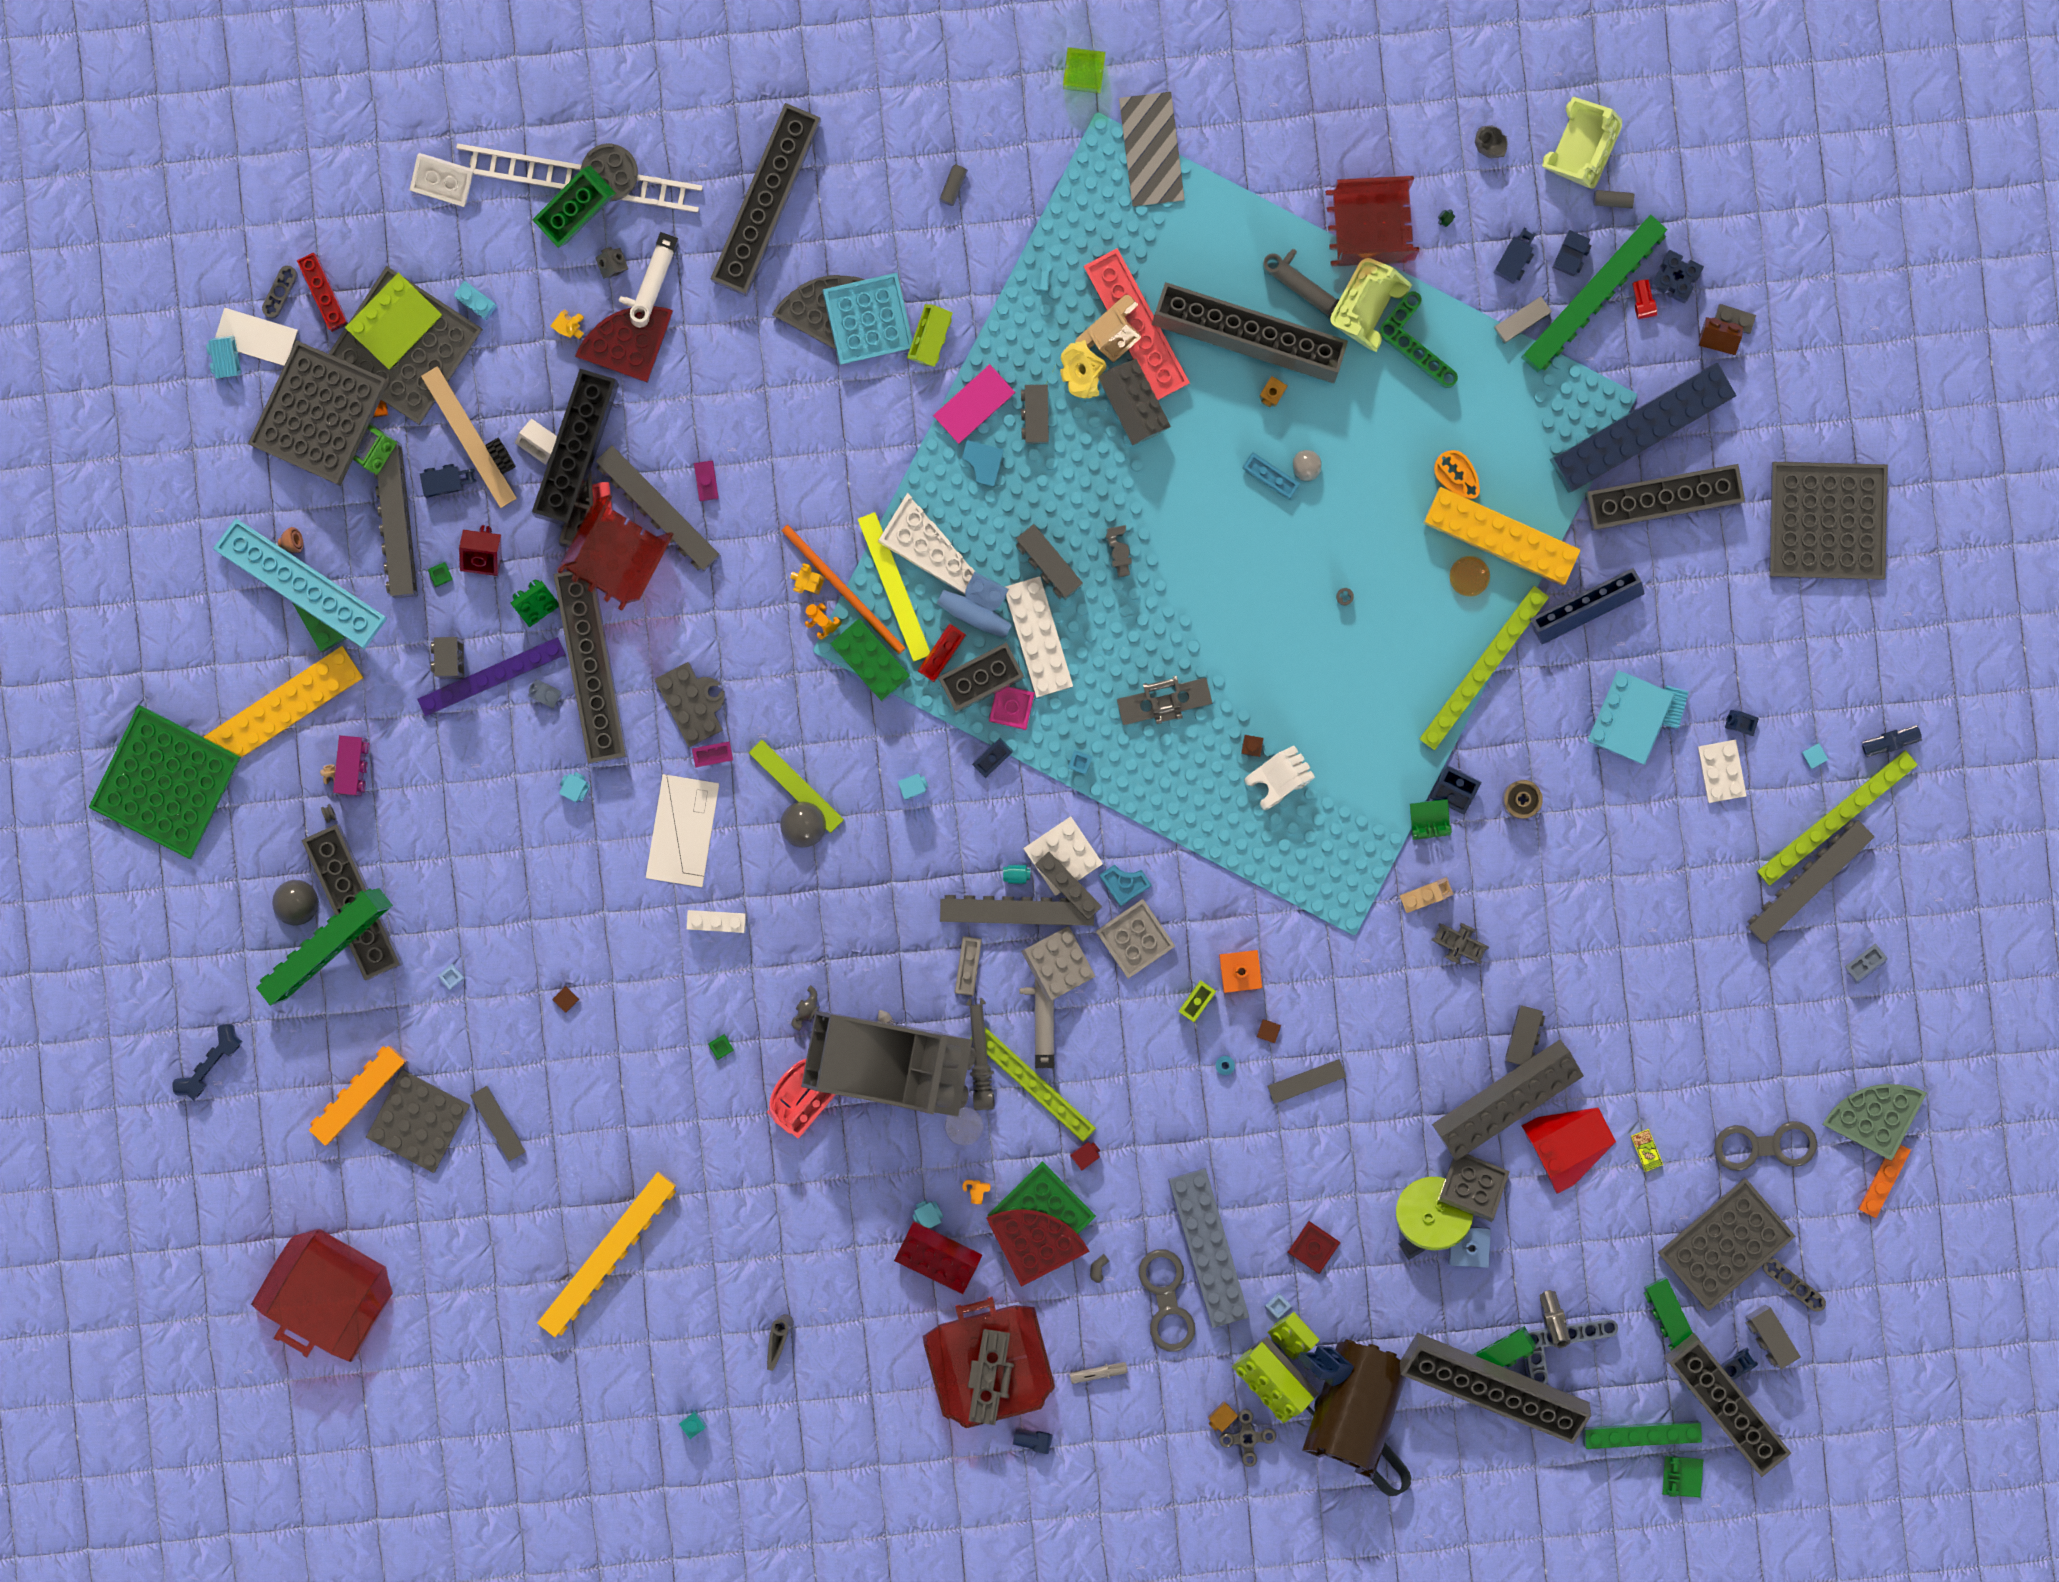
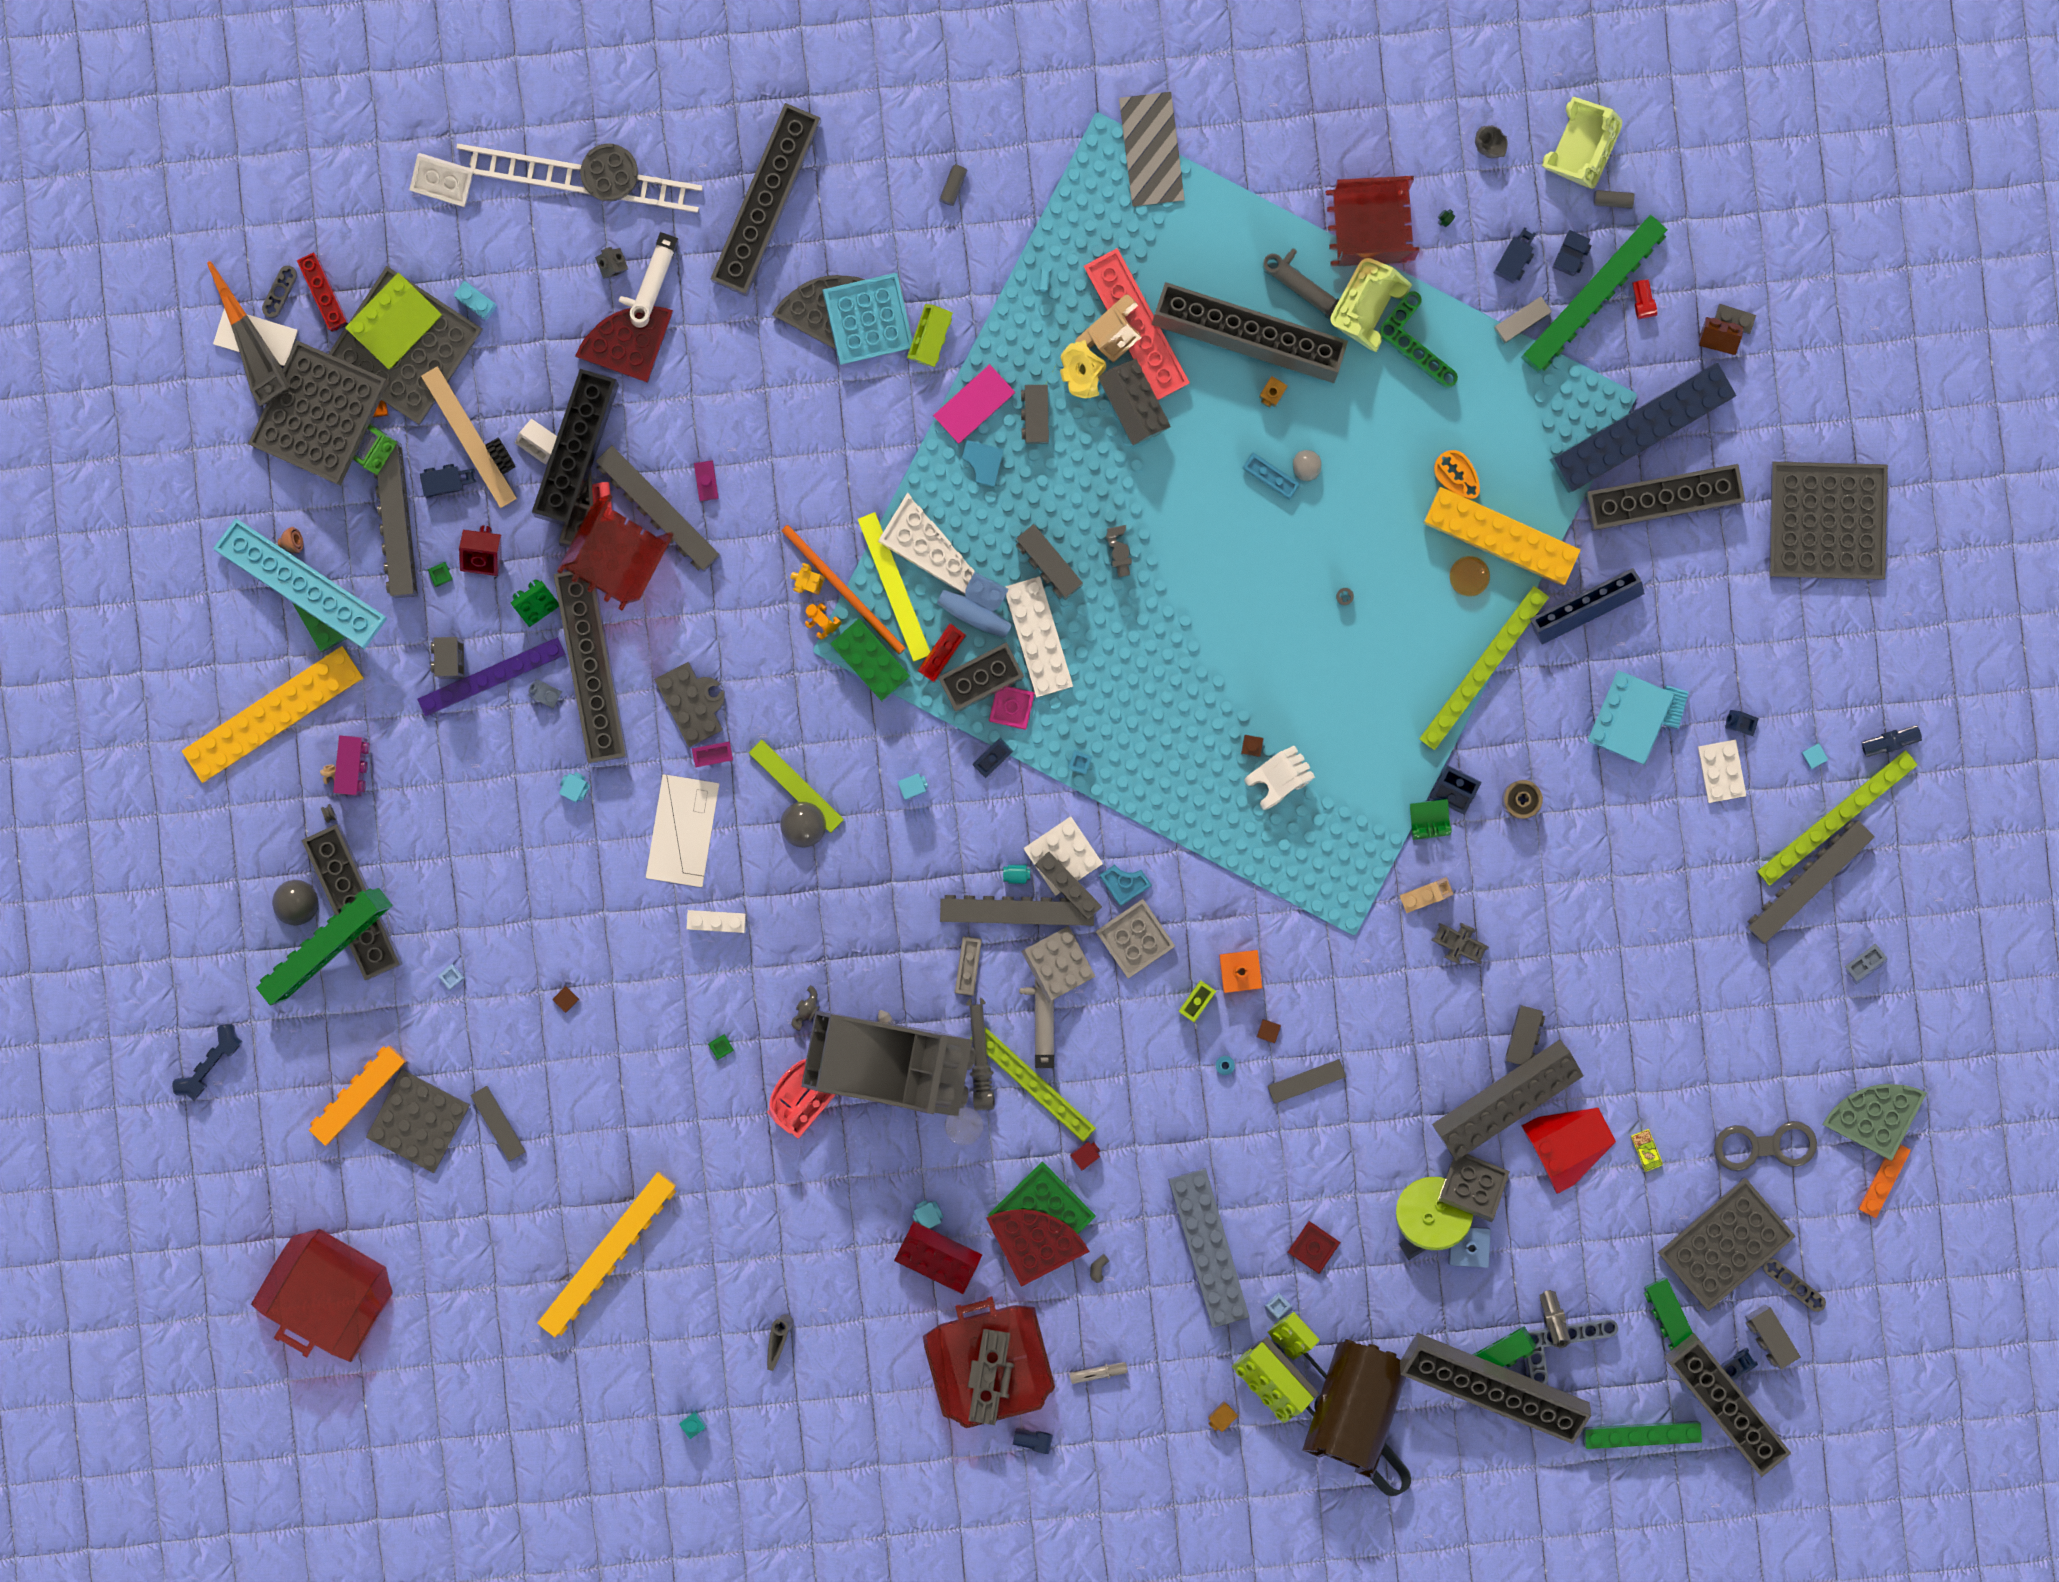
(164, 781): green tile -> none
(224, 356): medium azure brick -> none
(260, 364): none -> dark grey plate
(568, 326): yellow piece -> none
(574, 206): green brick -> none
(977, 1190): light orange piece -> none
(1084, 70): clear neon green piece -> none
(1166, 706): dark grey piece -> none
(1166, 1300): dark grey bar -> none
(1239, 1439): dark grey gear -> none
(1327, 1364): dark blue brick -> none
(1665, 280): dark blue brick -> none
(1682, 1476): green hinge -> none

